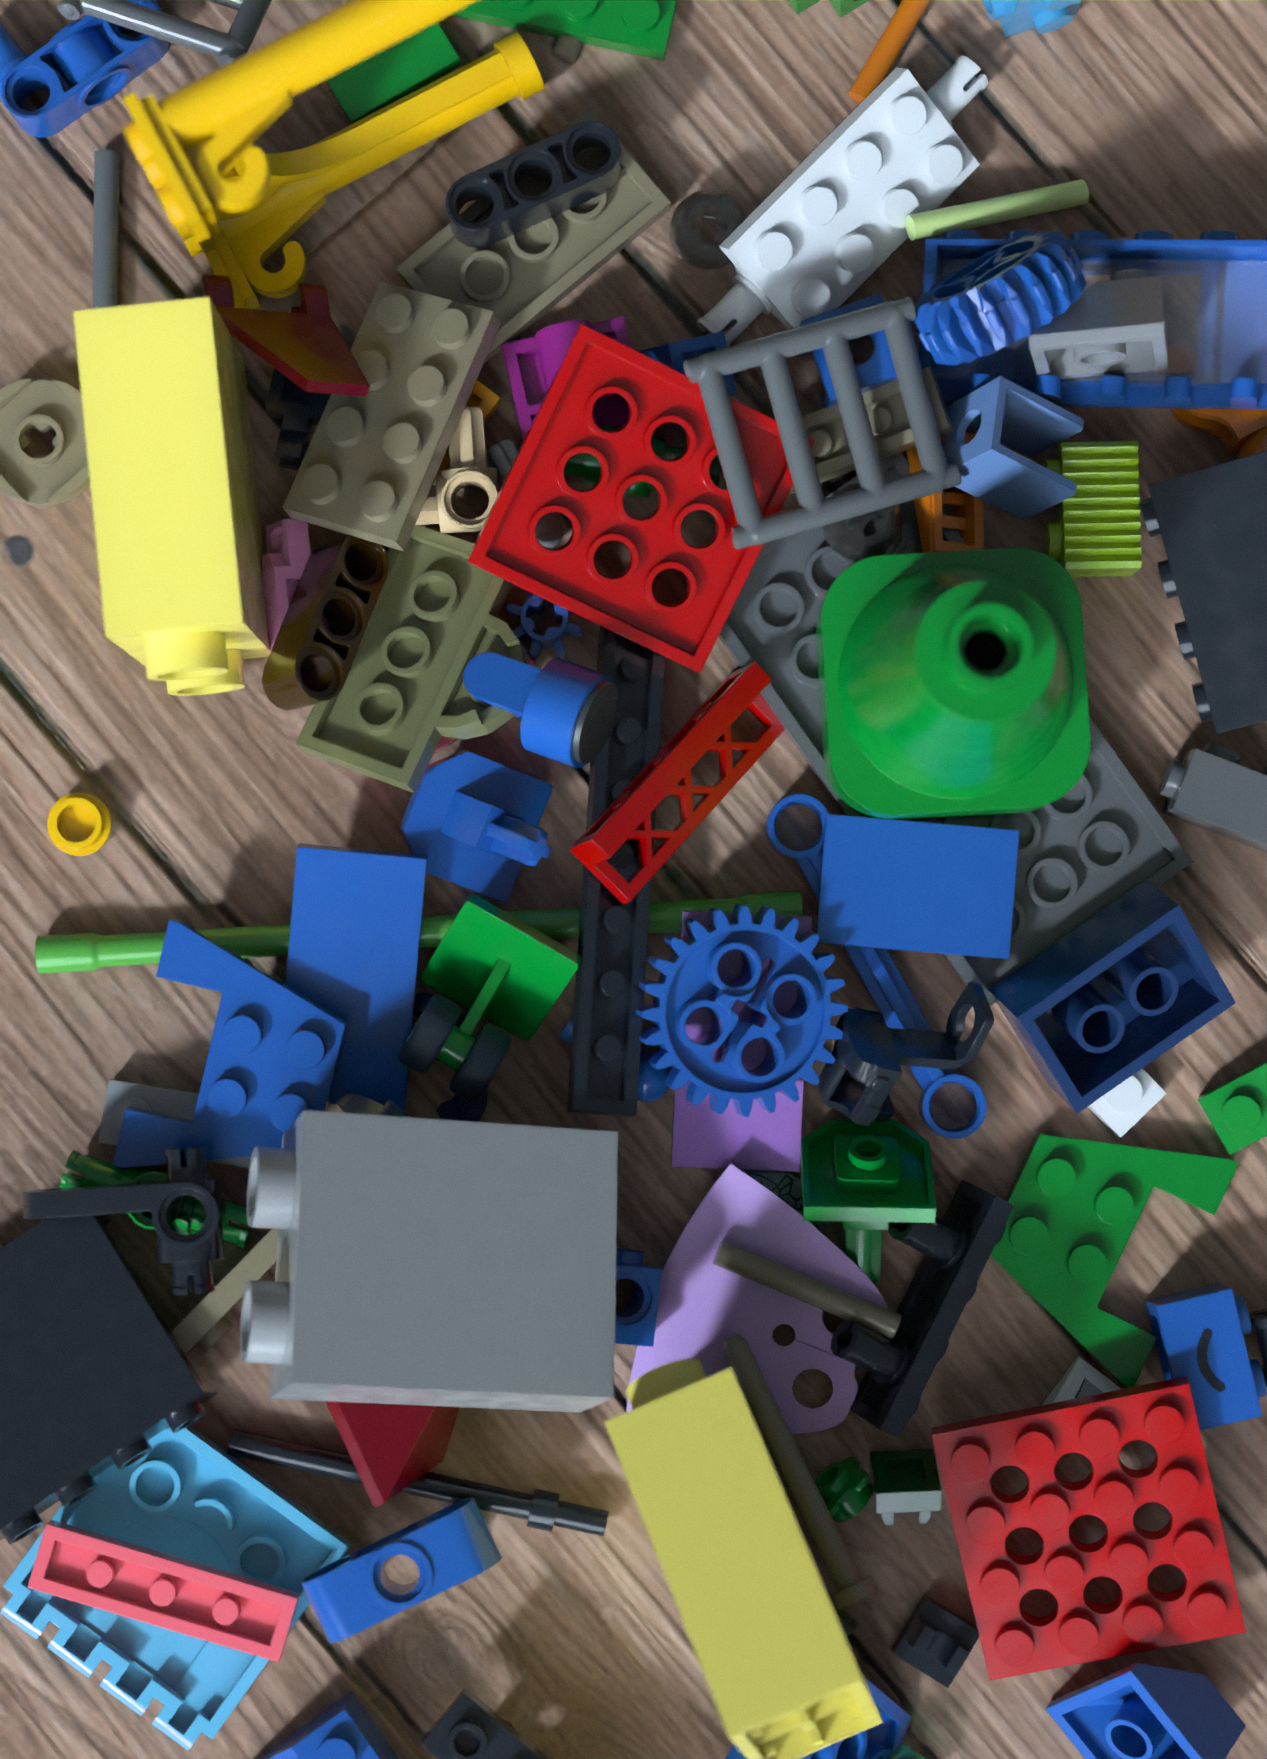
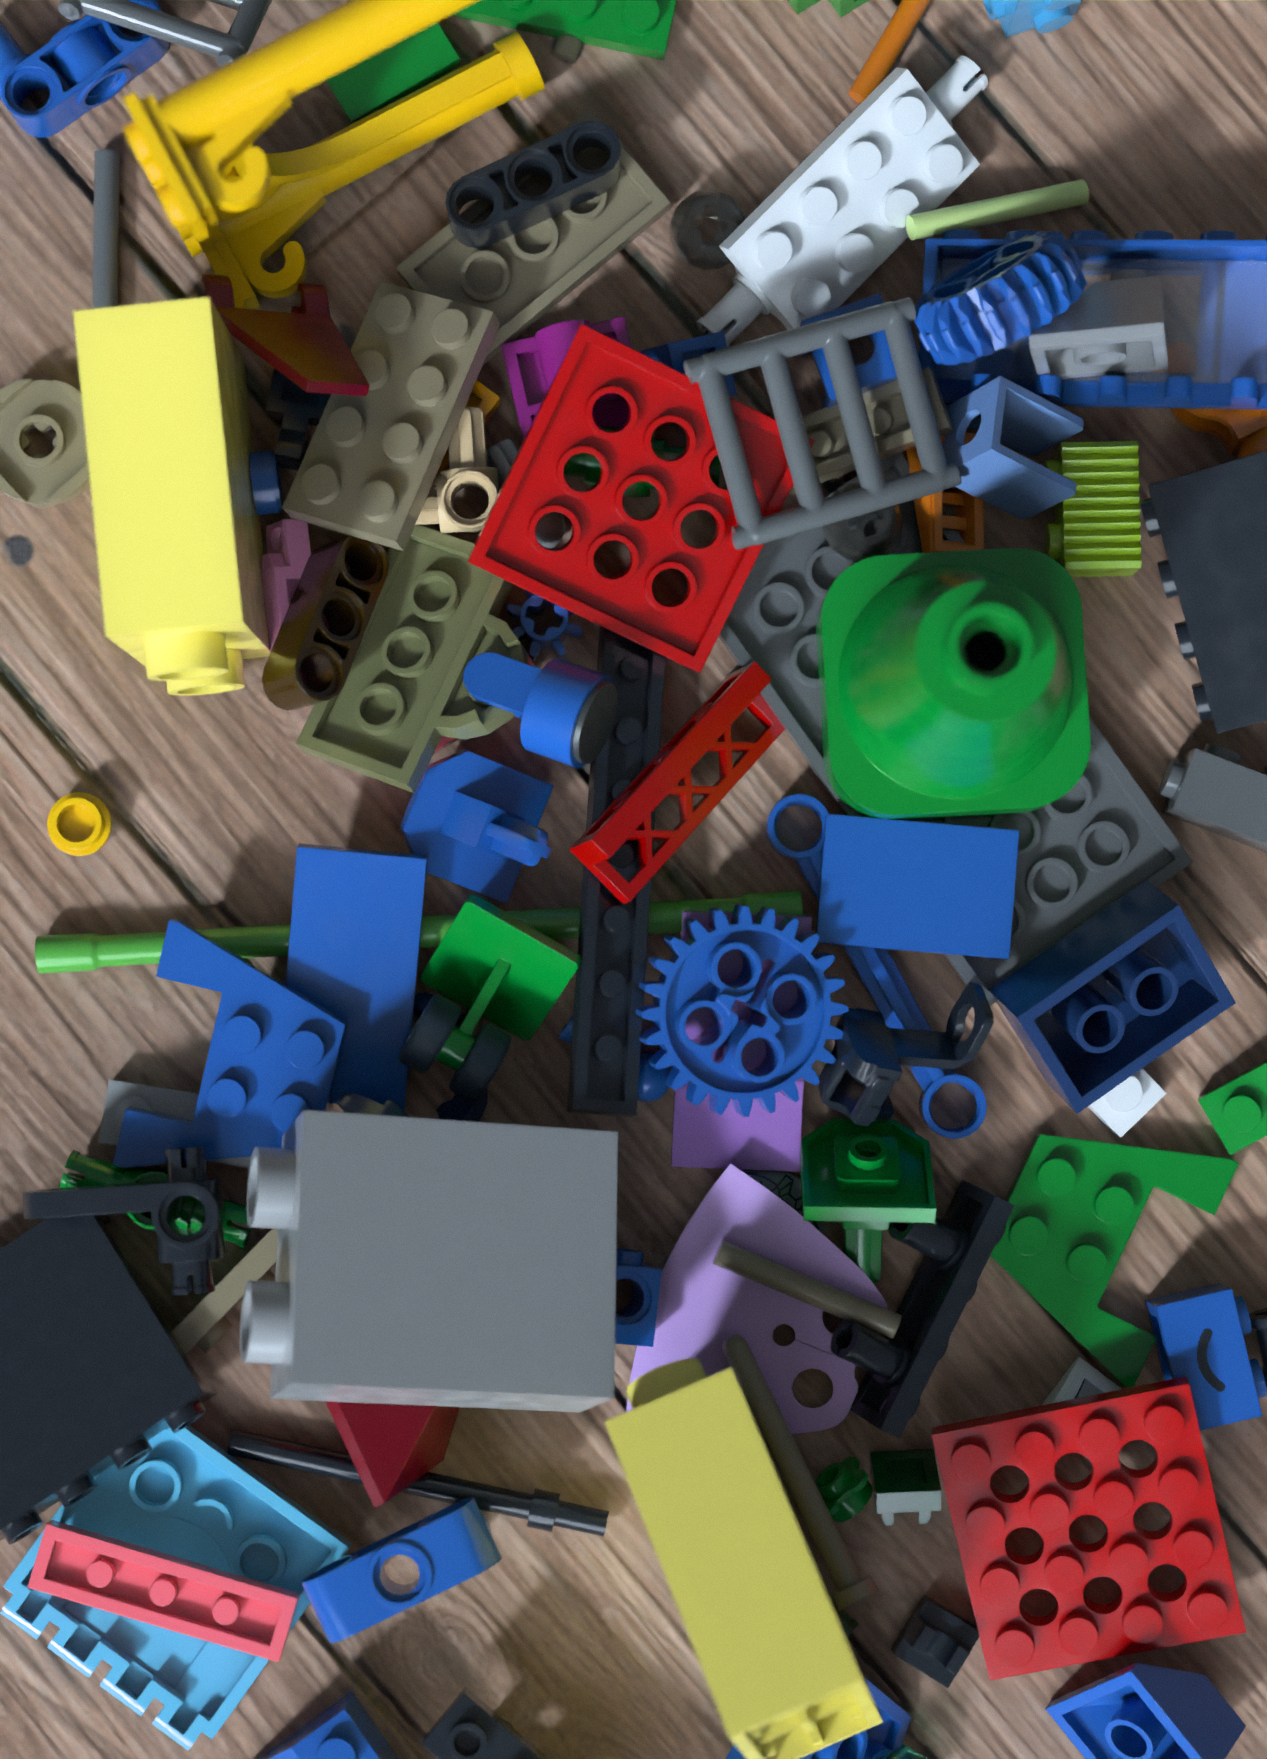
(266, 482): none -> blue tile

